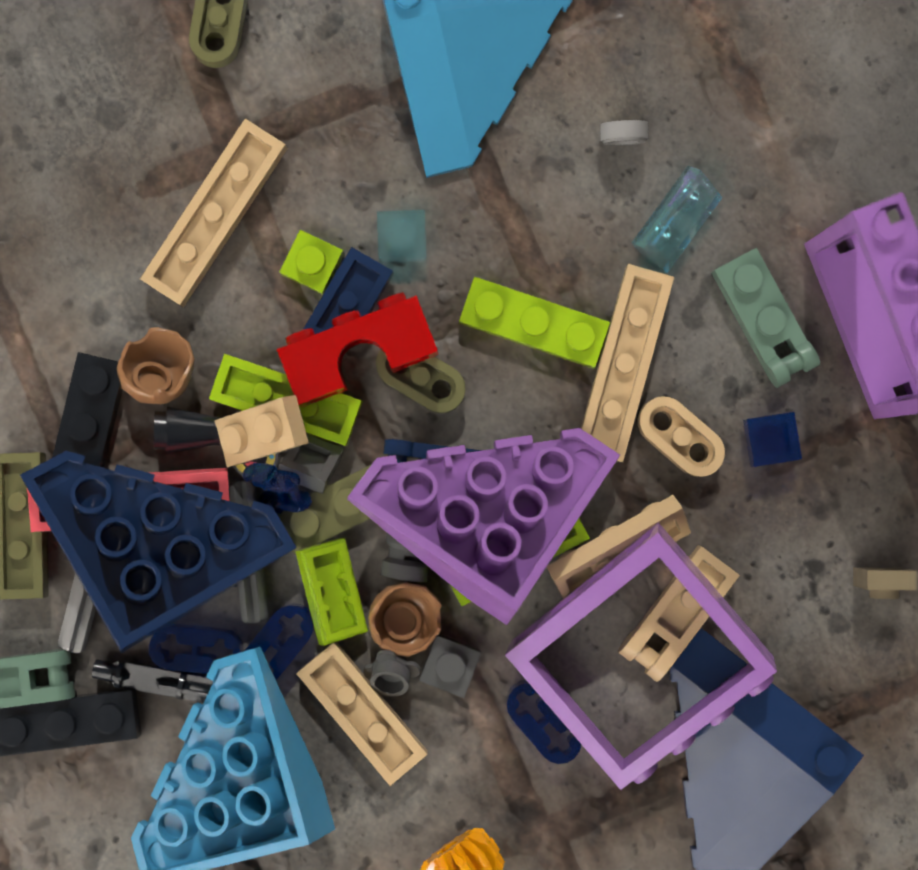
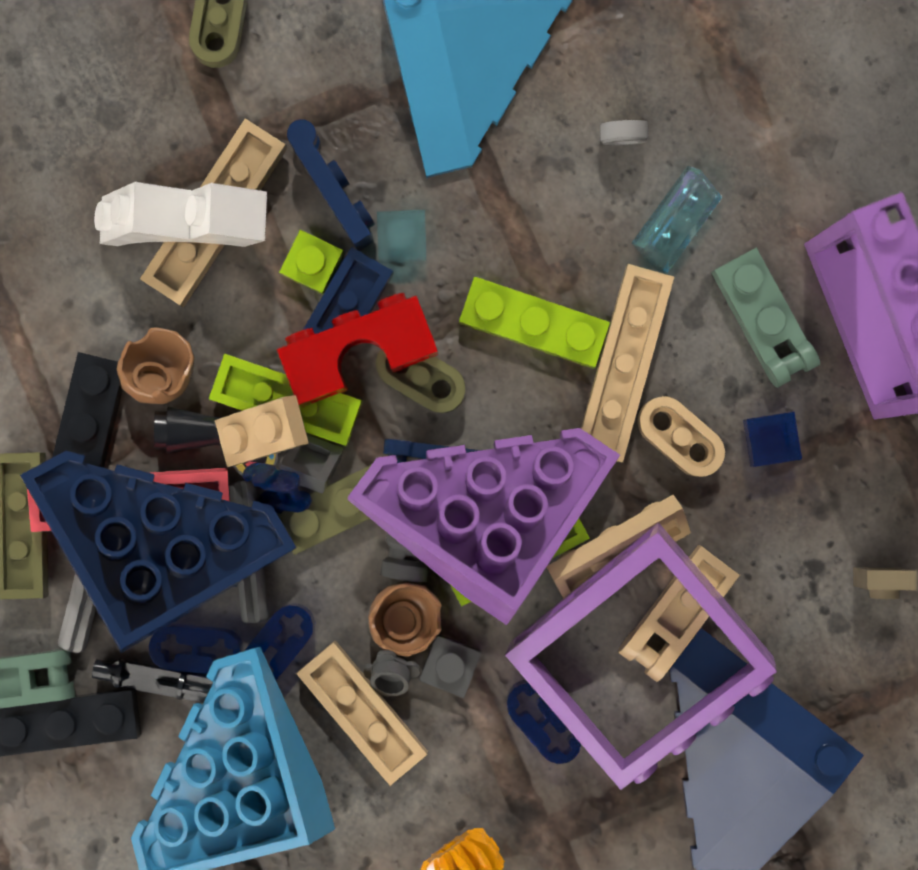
(180, 215): none -> white arch
(330, 183): none -> dark blue plate
(331, 591): lime plate -> none

